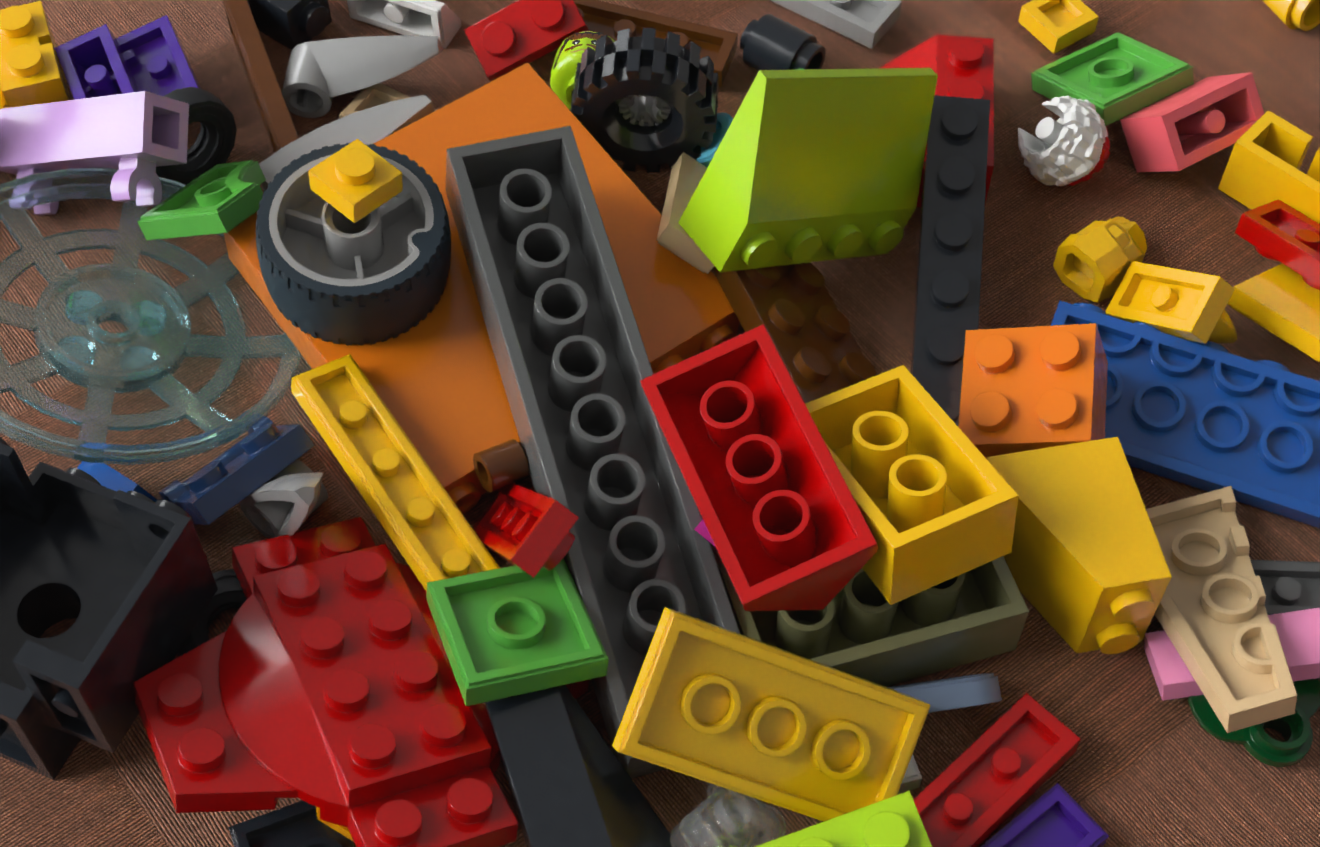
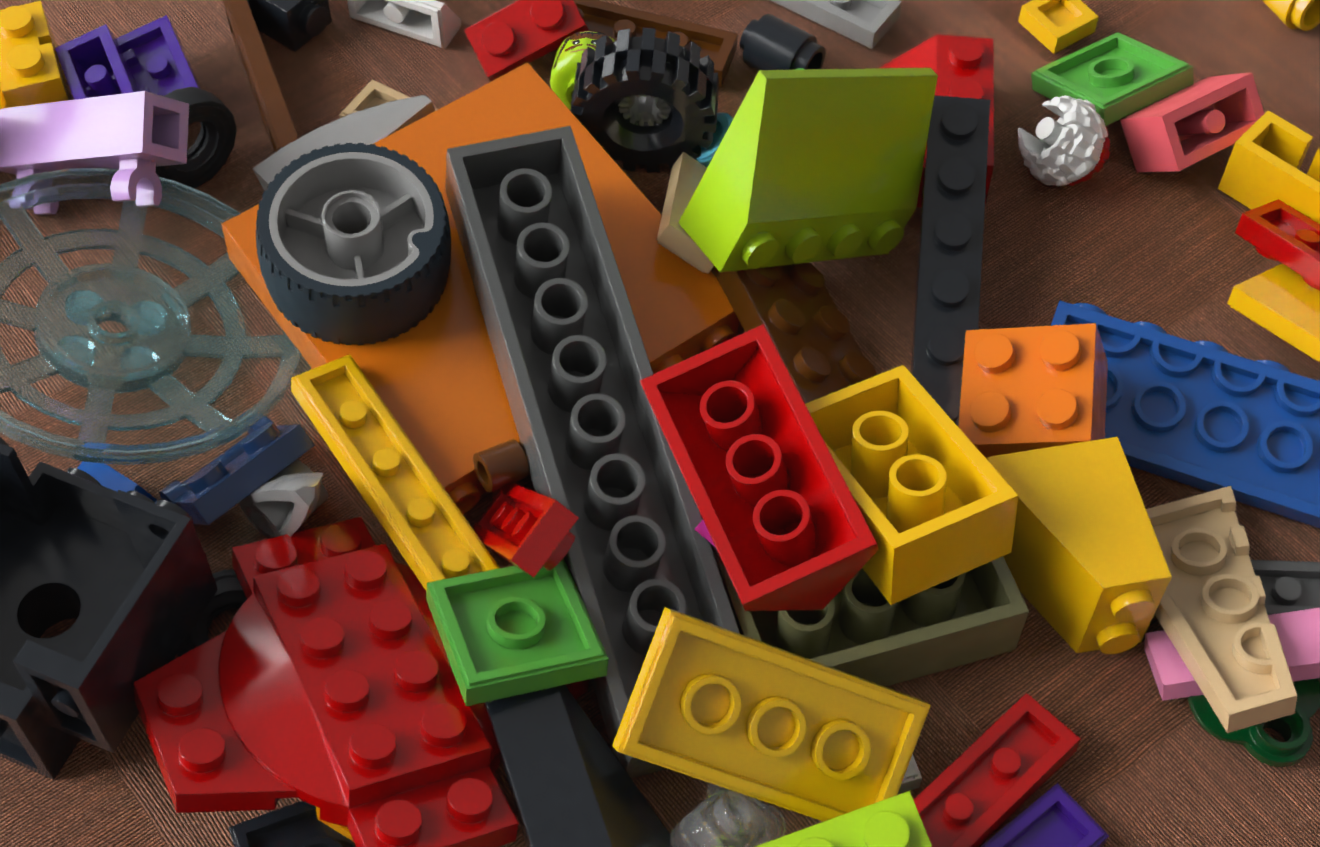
(208, 204): bright green tile -> none
(345, 65): light grey piece -> none
(355, 180): yellow plate -> none
(955, 691): sand blue tile -> none
(1099, 256): yellow rock -> none
(1175, 302): yellow tile -> none

